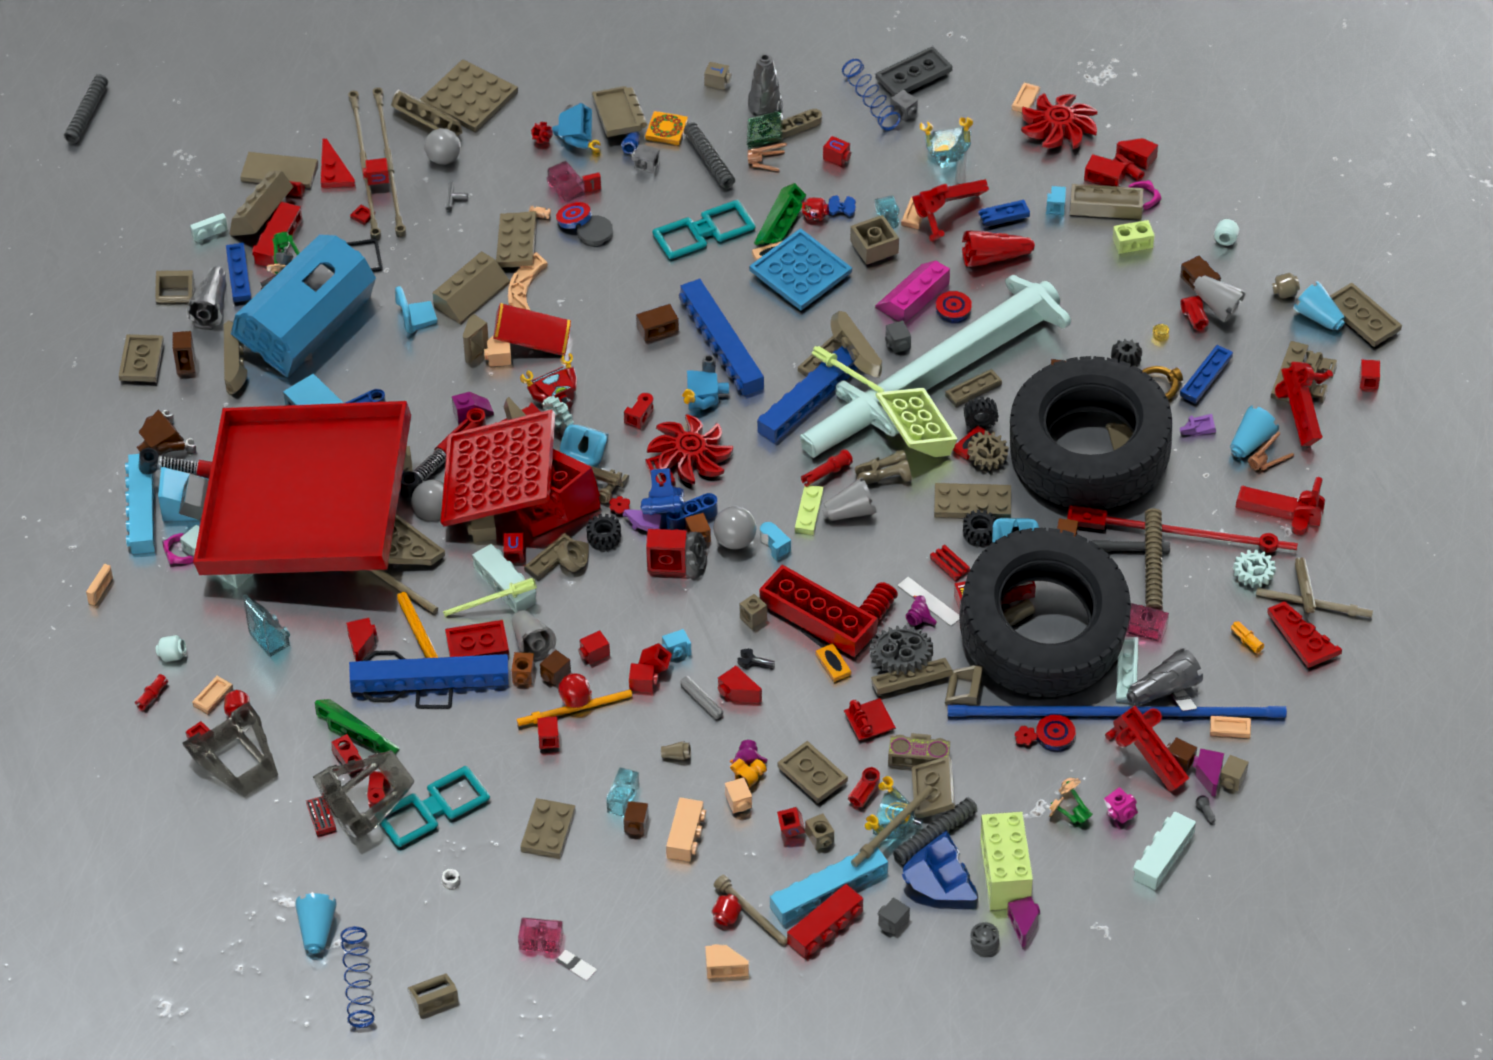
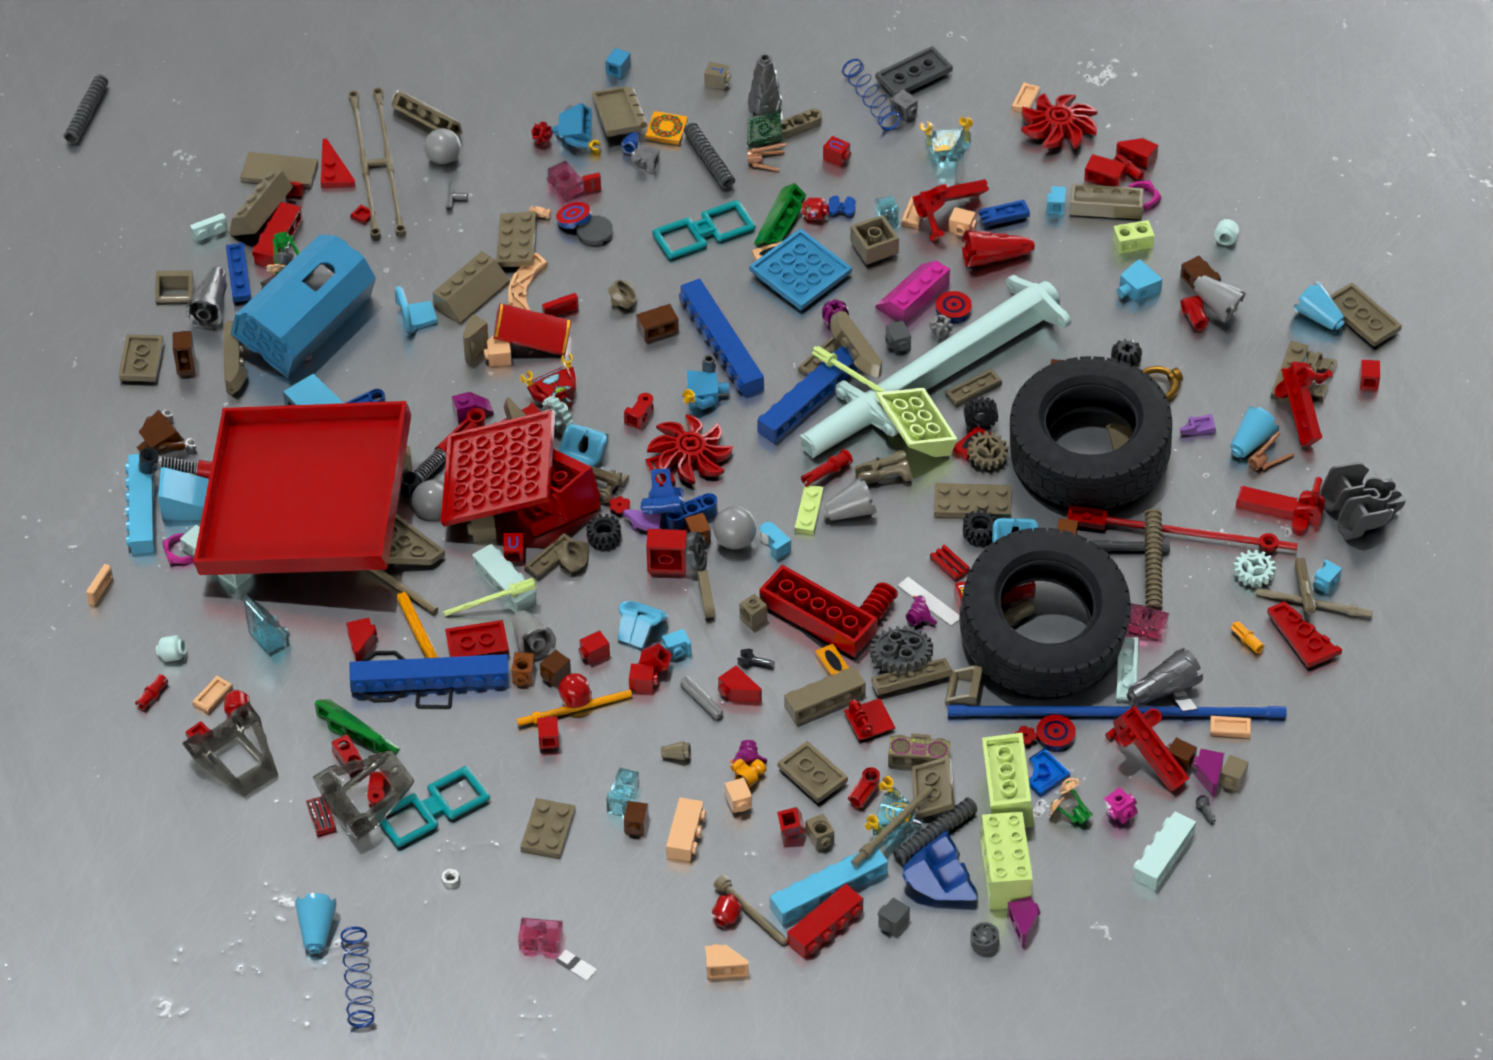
(193, 497): dark grey brick -> none
(376, 171): red brick -> none
(377, 251): black piece -> none
(436, 999): dark tan tile -> none
(470, 94): dark tan plate -> none
(561, 305): none -> red tile
(618, 63): none -> dark azure brick
(622, 293): none -> dark tan piece
(636, 628): none -> medium azure piece
(706, 594): none -> dark tan beam
(824, 694): none -> dark tan brick
(833, 307): none -> magenta piece
(940, 326): none -> light grey gear
(962, 221): none -> light nougat brick
(1008, 776): none -> yellowish green brick
(1046, 772): none -> clear blue tile
(1139, 282): none -> medium azure torso
(1161, 337): clear yellow bush -> none
(1206, 374): blue plate -> none
(1286, 285): dark tan head -> none
(1327, 577): none -> medium azure brick
(1362, 503): none -> dark grey piece

